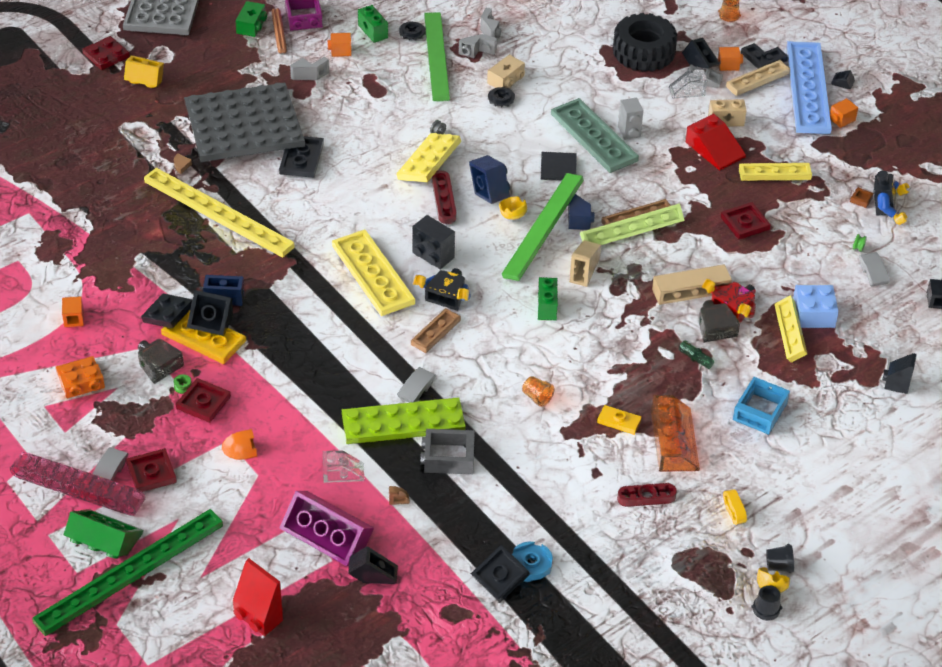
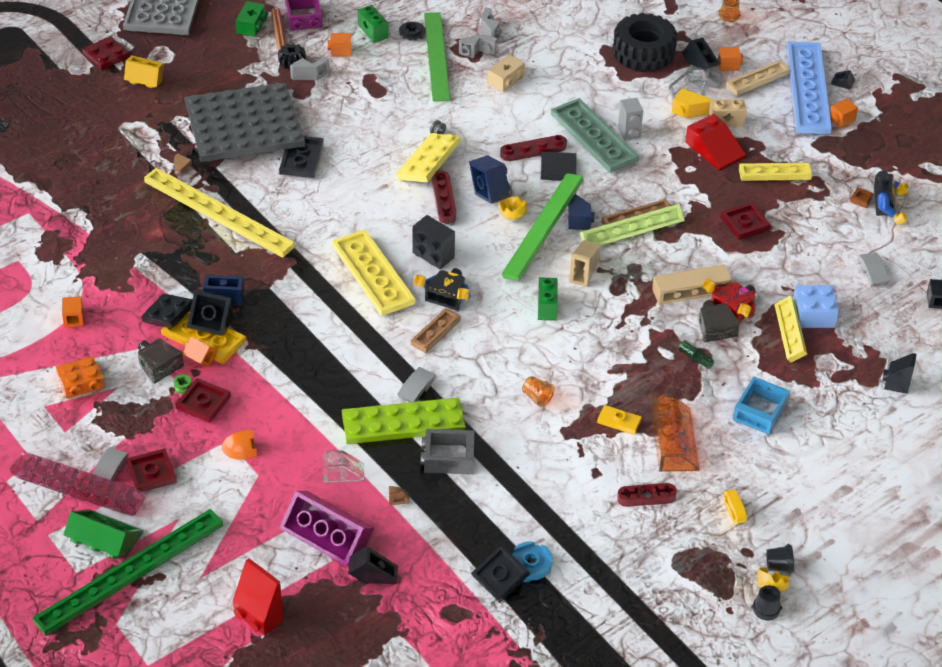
(199, 351): none -> brick
(290, 54): none -> black gear
(501, 92): black gear -> none
(533, 148): none -> dark red plate
(690, 104): none -> yellow slope
(760, 58): black plate -> none
(859, 242): bright green bush -> none

